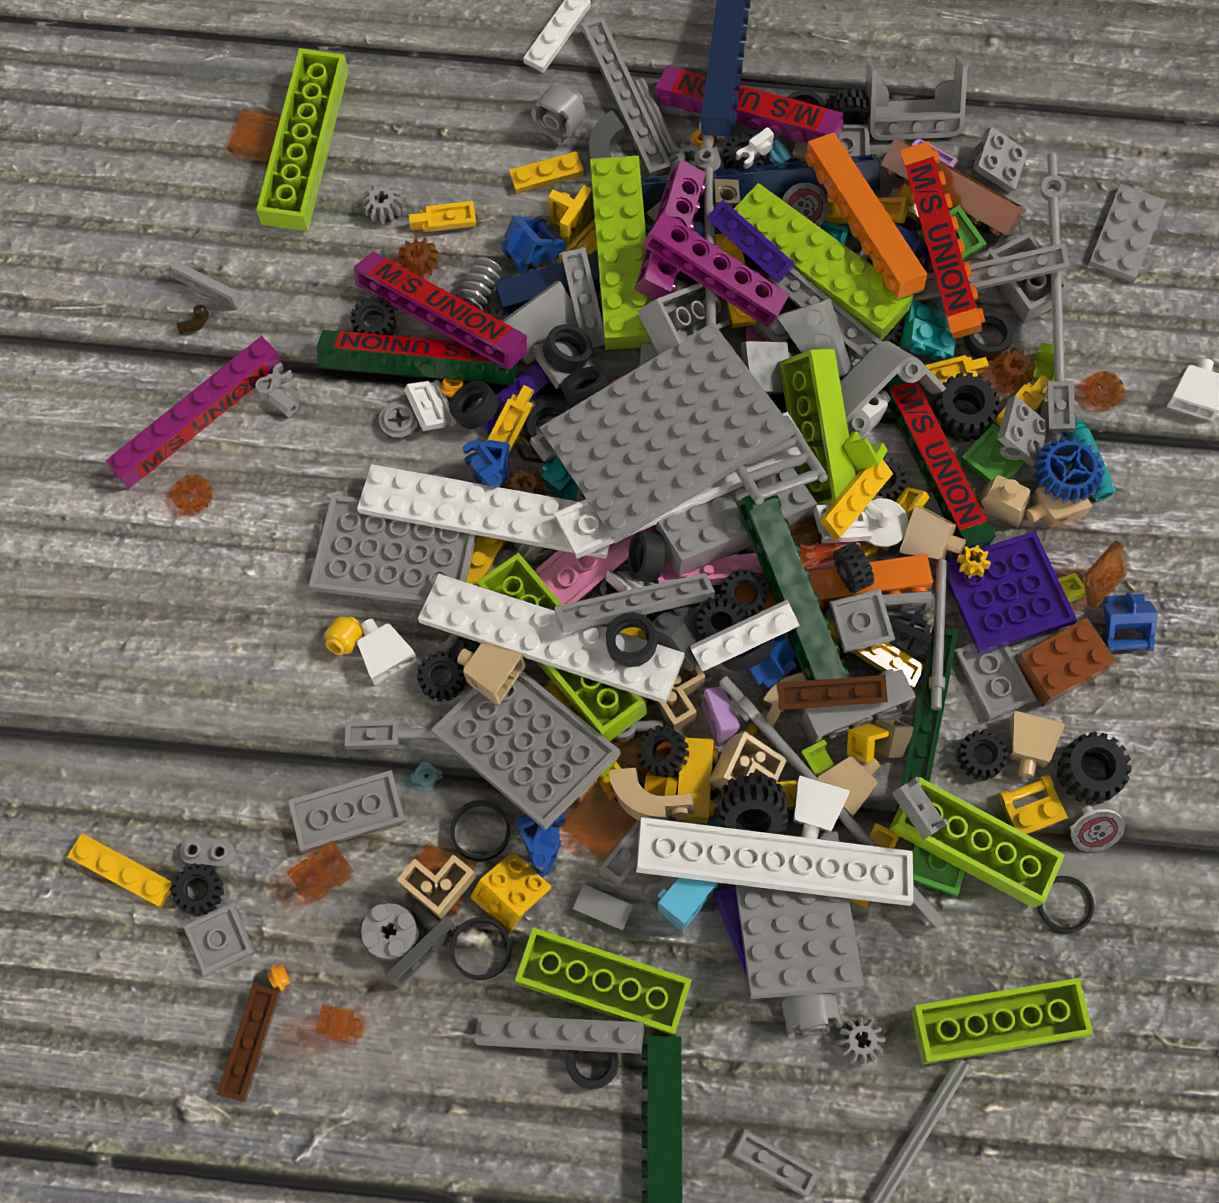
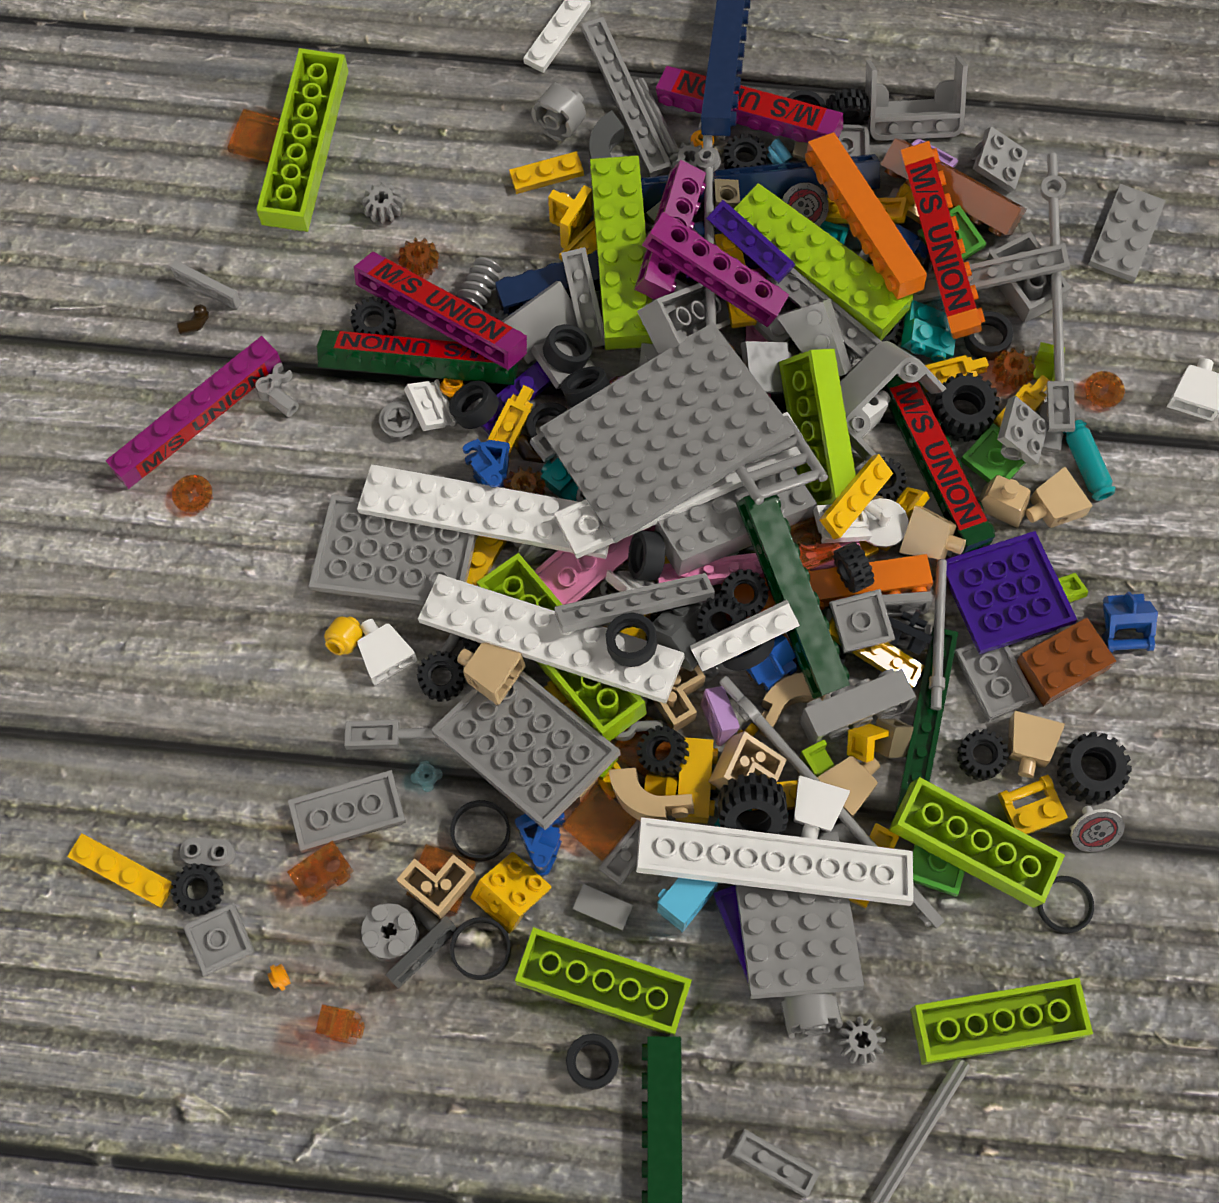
(249, 1043): reddish brown plate -> none
(444, 217): yellow hinge -> none
(526, 246): blue piece -> none
(559, 1033): light grey plate -> none
(758, 145): white plate -> none
(832, 692): reddish brown plate -> none
(863, 453): lime panel -> none
(919, 808): light grey hinge -> none
(973, 561): yellow gear -> none
(1050, 463): blue gear -> none
(1105, 574): clear orange tile -> none

